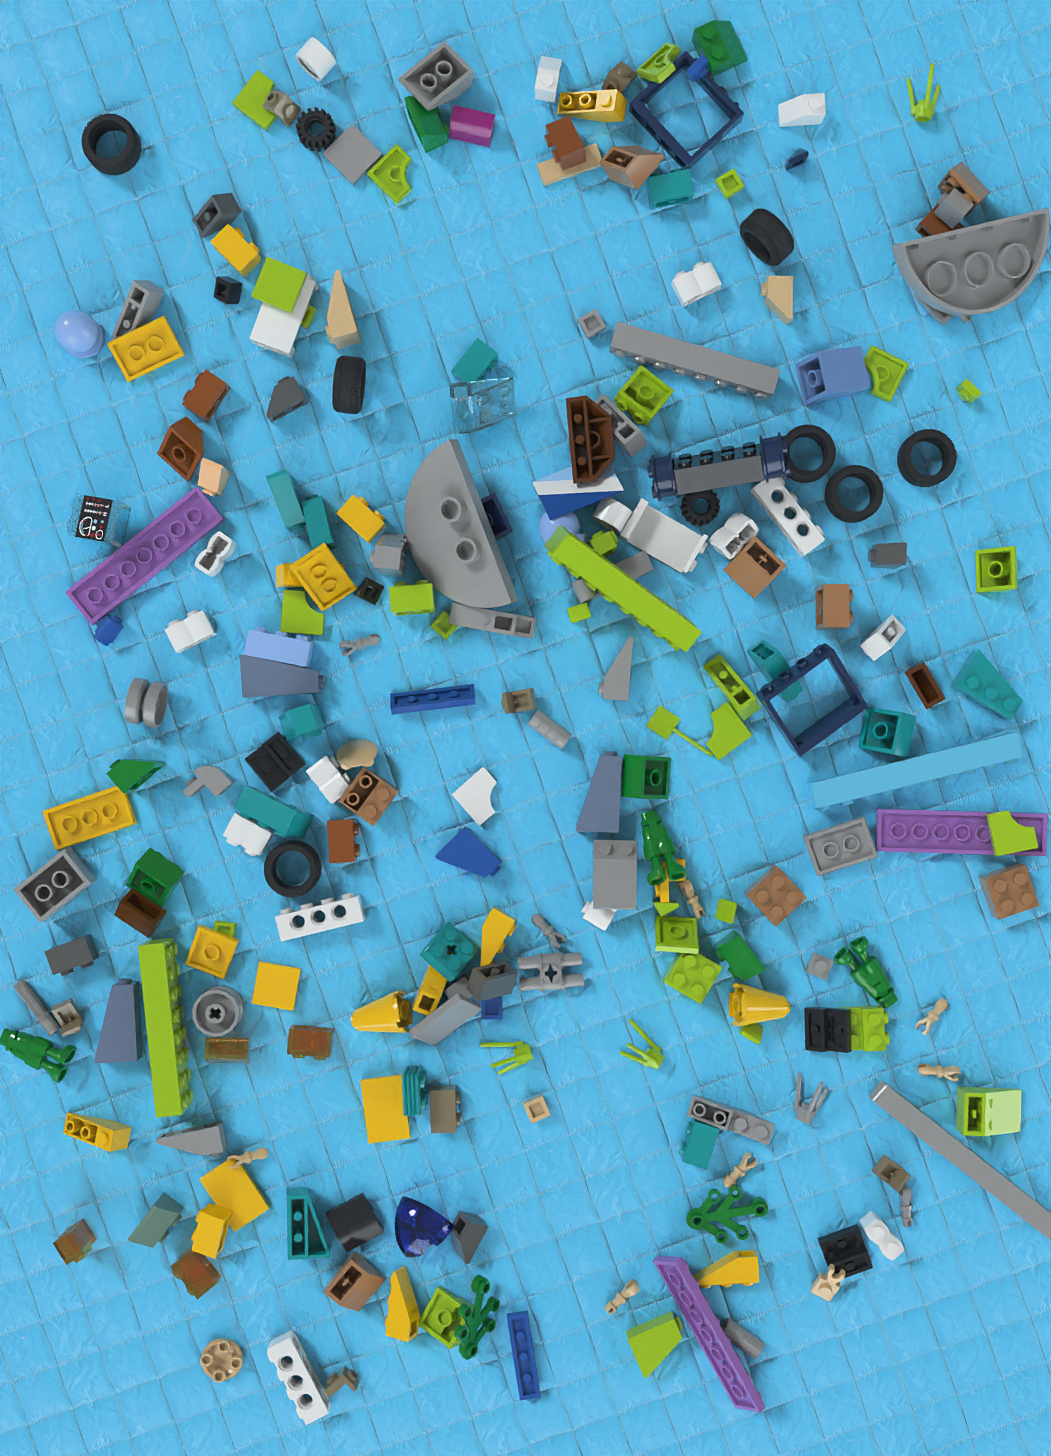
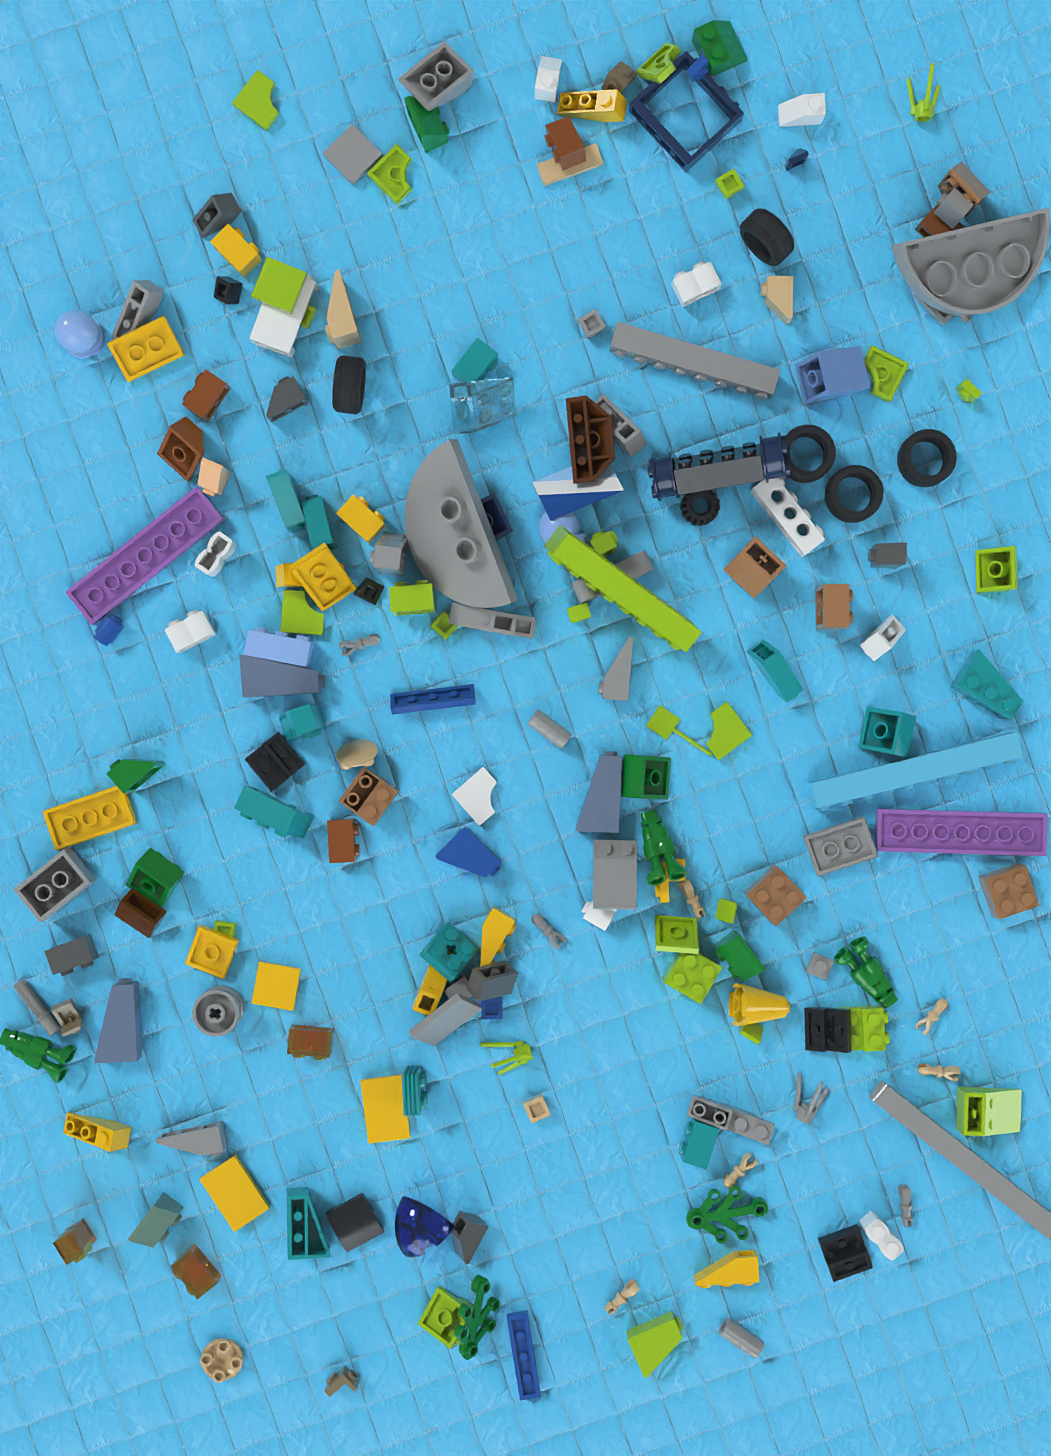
(98, 520): slope -> none
(102, 125): black tyre -> none
(146, 702): light grey wheel -> none
(165, 1026): lime brick -> none
(211, 1230): yellow brick -> none
(212, 777): light grey brick -> none
(227, 1050): clear orange brick -> none
(247, 834): white brick -> none
(247, 1157): tan piece -> none
(274, 881): black tyre -> none
(282, 107): dark tan bracket -> none
(289, 929): white brick -> none
(307, 1409): white brick -> none
(315, 59): white piece -> none
(315, 117): black tyre -> none
(329, 778): white brick -> none
(354, 1283): medium nougat slope -> none
(384, 1015): yellow cone -> none
(403, 1310): yellow slope -> none
(444, 1109): dark tan brick -> none
(472, 126): magenta brick -> none
(518, 701): dark tan bracket -> none
(558, 980): light grey pin -> none
(612, 514): white piece -> none
(630, 164): medium nougat slope -> none
(643, 396): lime plate -> none
(650, 1057): lime plant -> none
(663, 538): white panel -> none
(665, 908): lime slope -> none
(669, 188): teal brick -> none
(709, 1333): medium lavender plate -> none
(732, 687): lime slope -> none
(735, 533): white brick -> none
(828, 1284): tan plate -> none
(831, 721): dark blue window -> none
(891, 1173): dark tan bracket -> none
(924, 685): reddish brown brick -> none
(1008, 835): lime tile -> none

